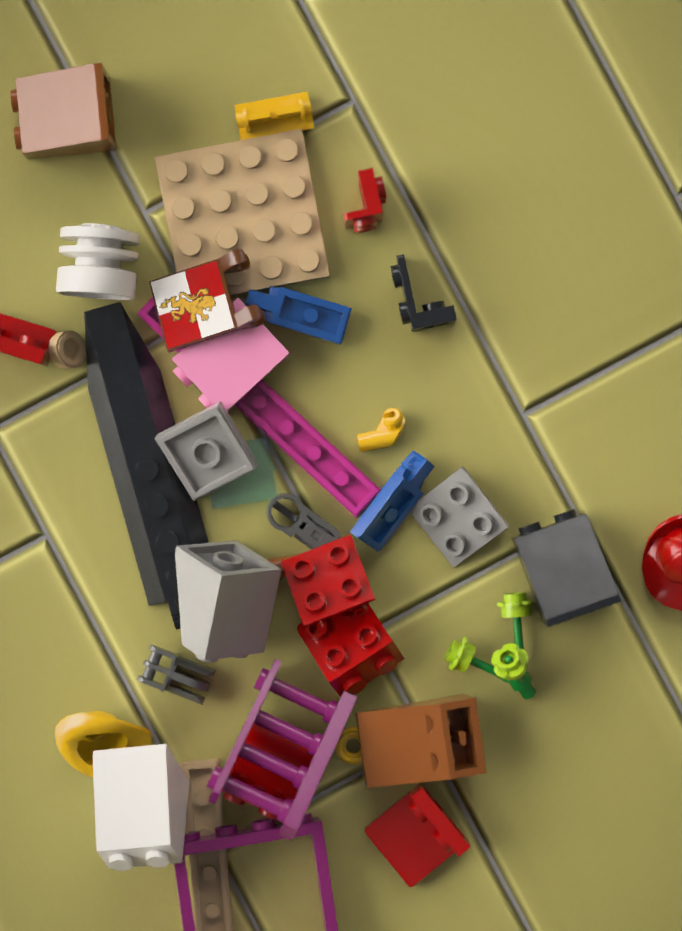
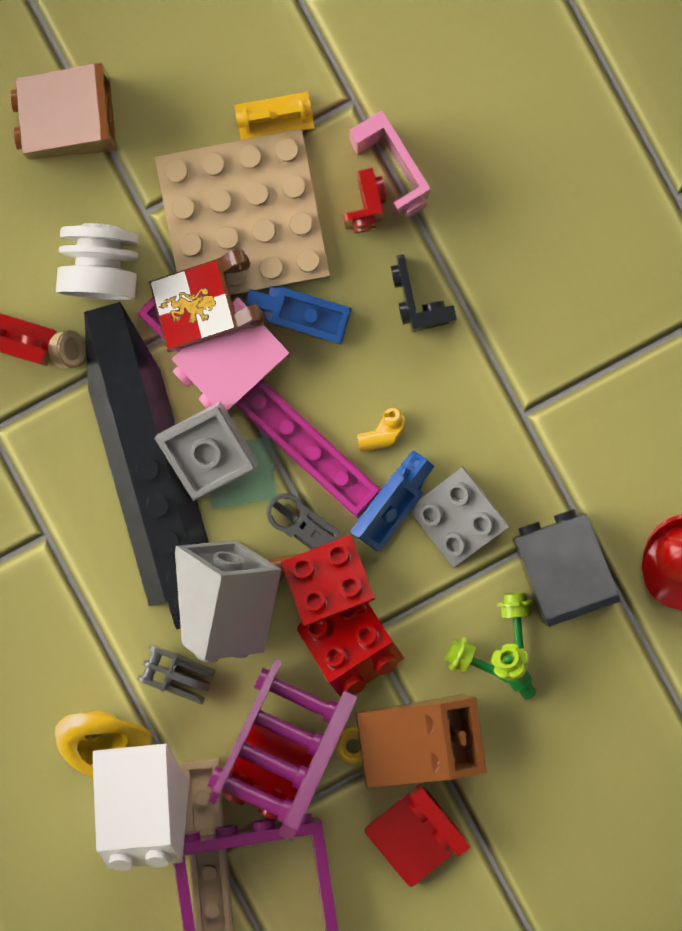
(379, 128): none -> bright pink panel

